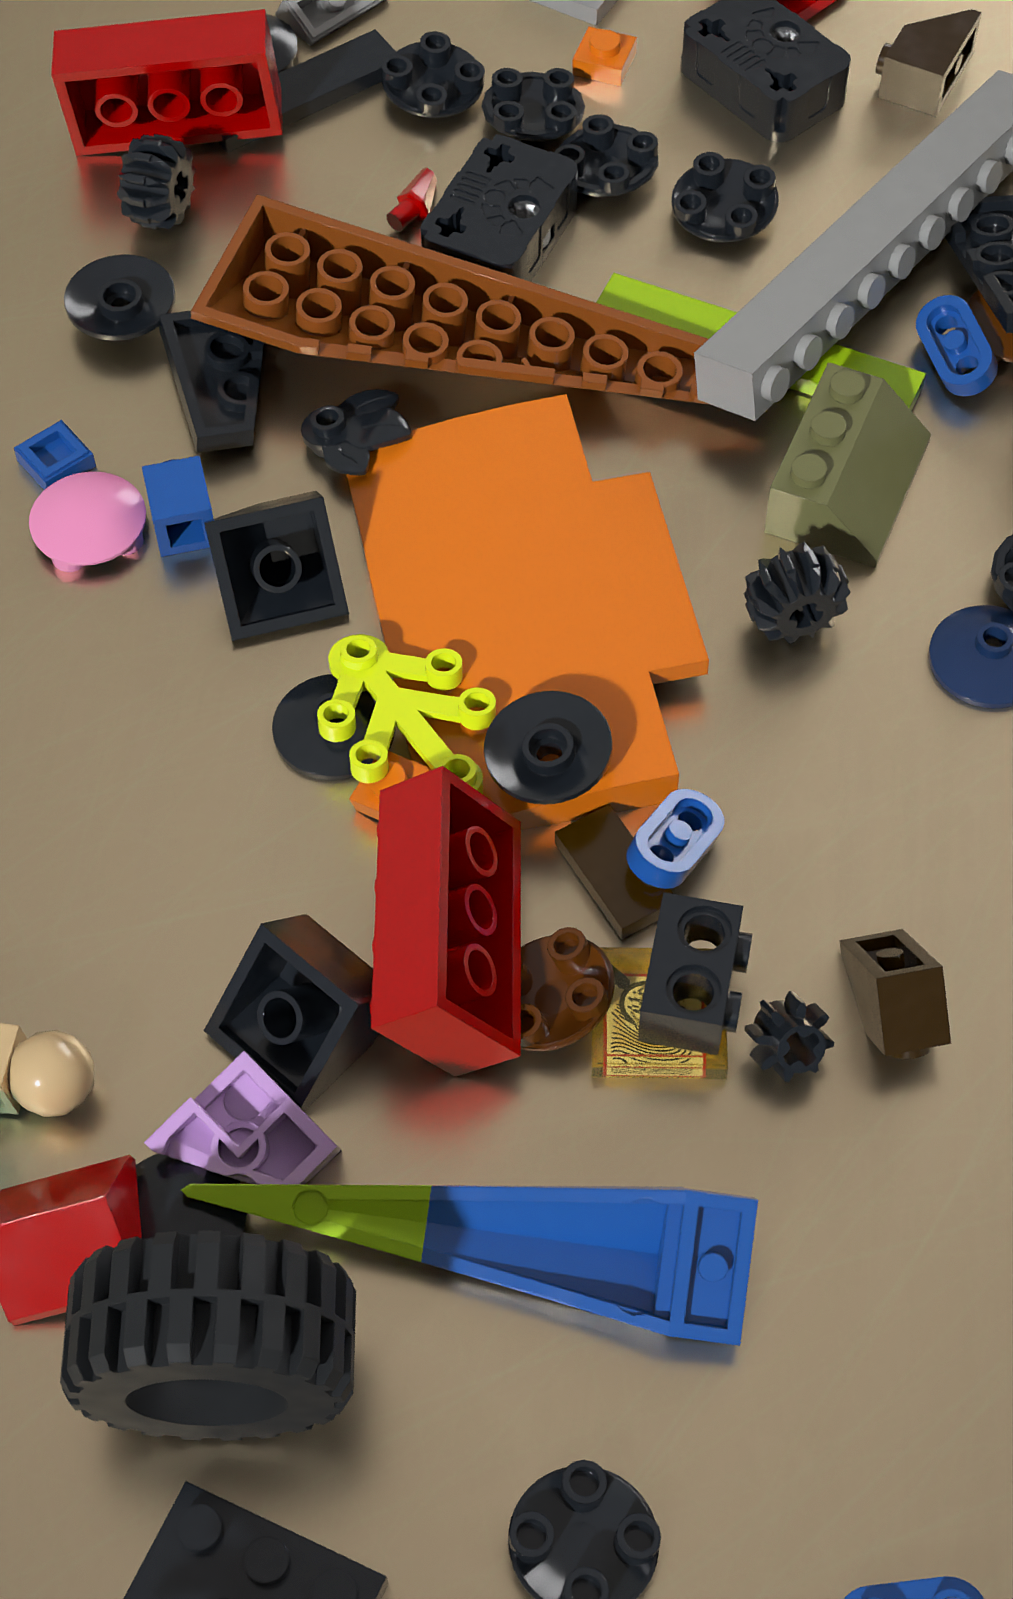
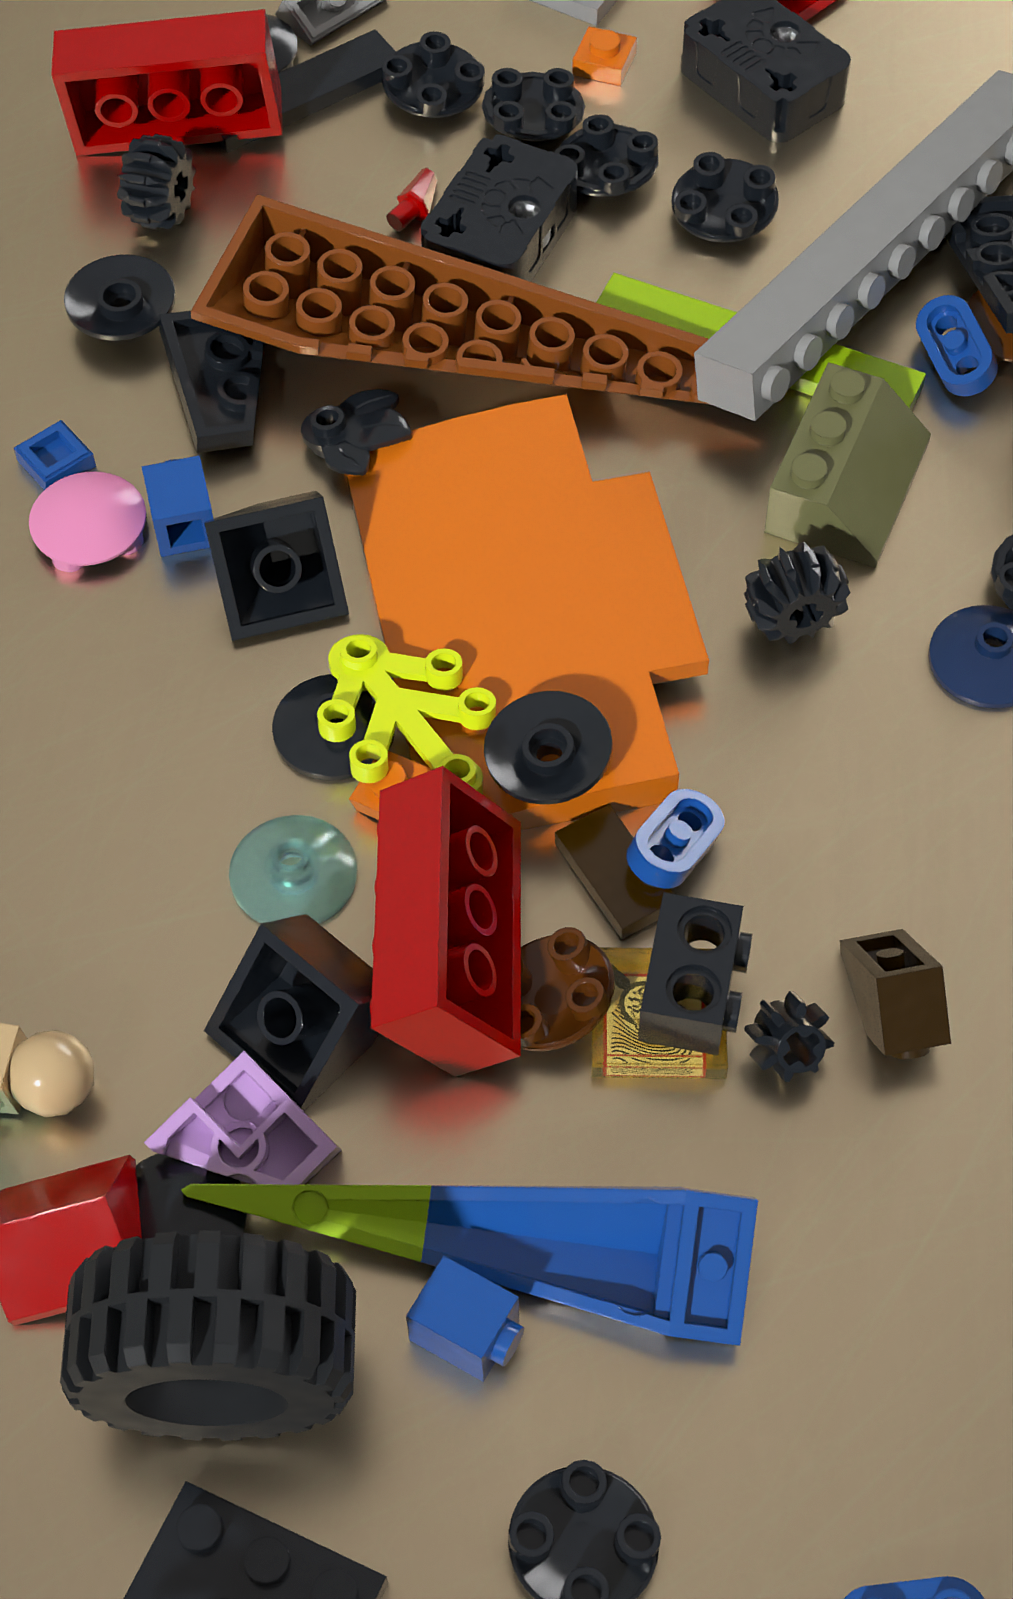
(313, 886): none -> clear light blue dish
(465, 1319): none -> blue brick
(927, 60): dark brown slope -> none

